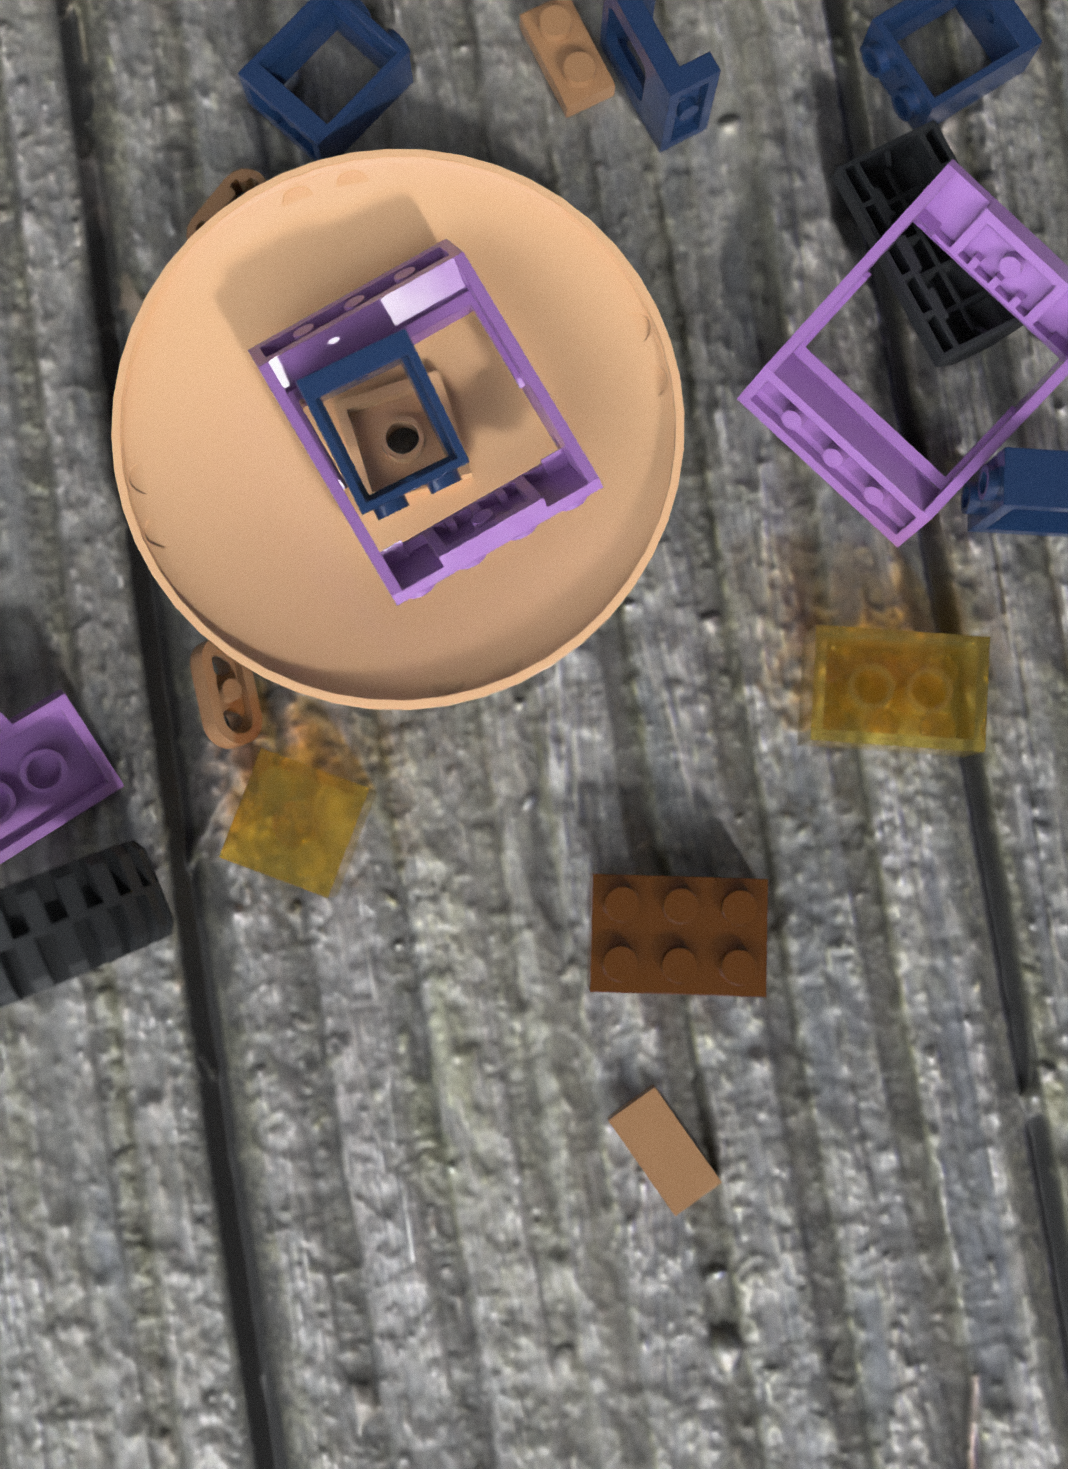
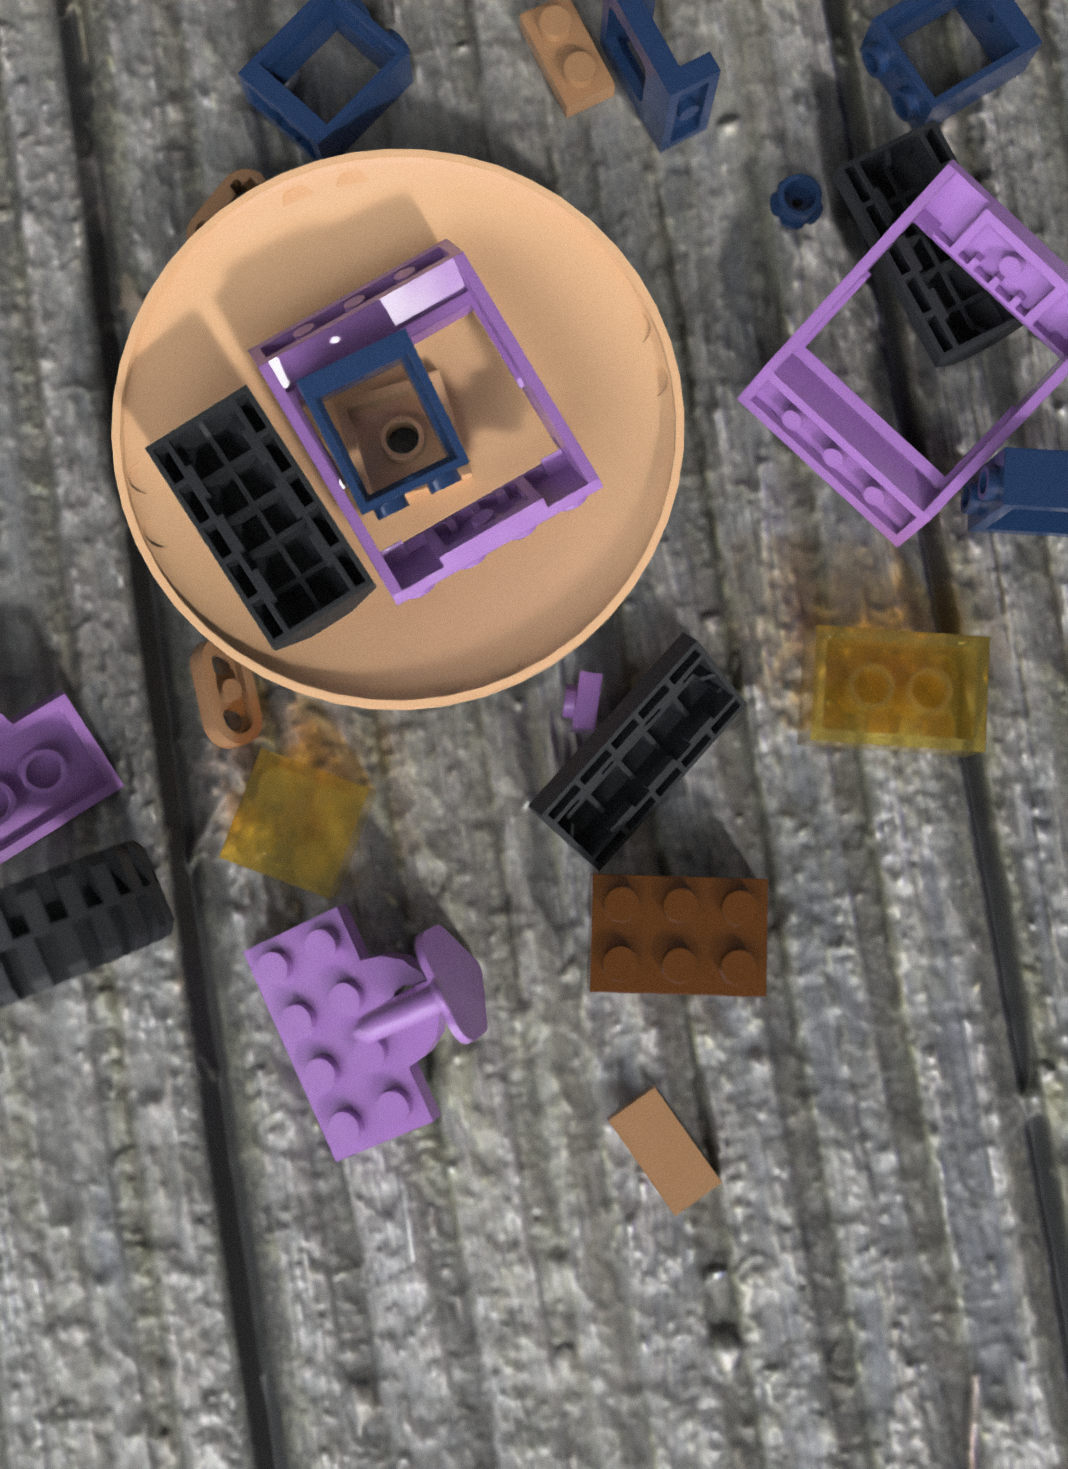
(262, 520): none -> black piece
(357, 1029): none -> medium lavender plate
(582, 702): none -> medium lavender plate
(639, 752): none -> black piece
(800, 188): none -> dark blue plate

